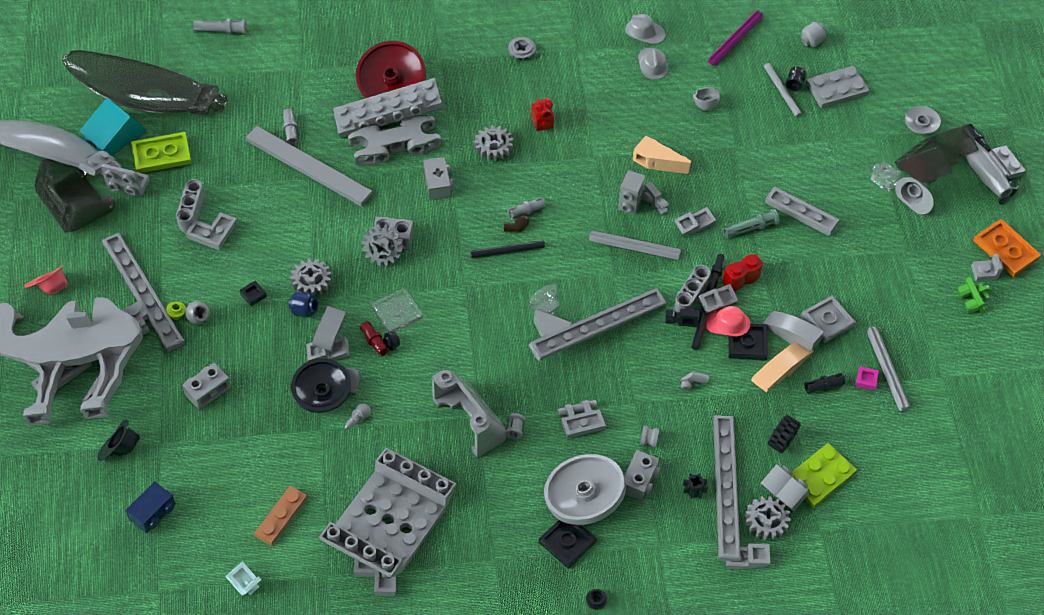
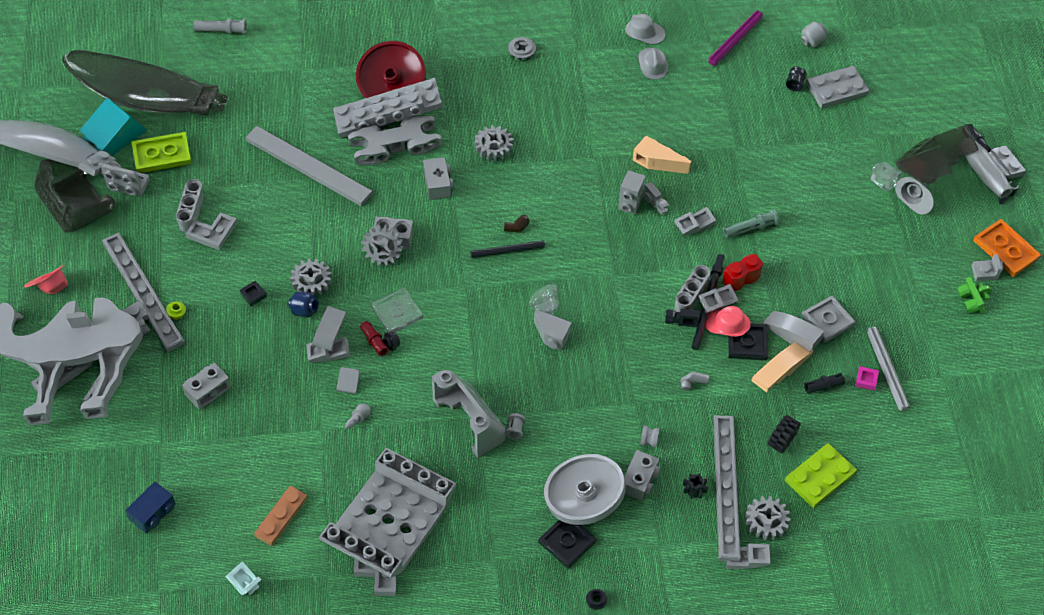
(120, 442): black piece -> none
(197, 312): light grey piece -> none
(290, 126): light grey pin -> none
(319, 376): black dish -> none
(526, 208): light grey pin -> none
(542, 114): red brick -> none
(582, 423): light grey plate -> none
(597, 324): light grey tile -> none
(636, 245): light grey axle -> none
(707, 98): light grey hair -> none
(782, 90): light grey bar -> none
(785, 487): light grey brick -> none
(801, 211): light grey plate -> none
(922, 120): light grey dish -> none

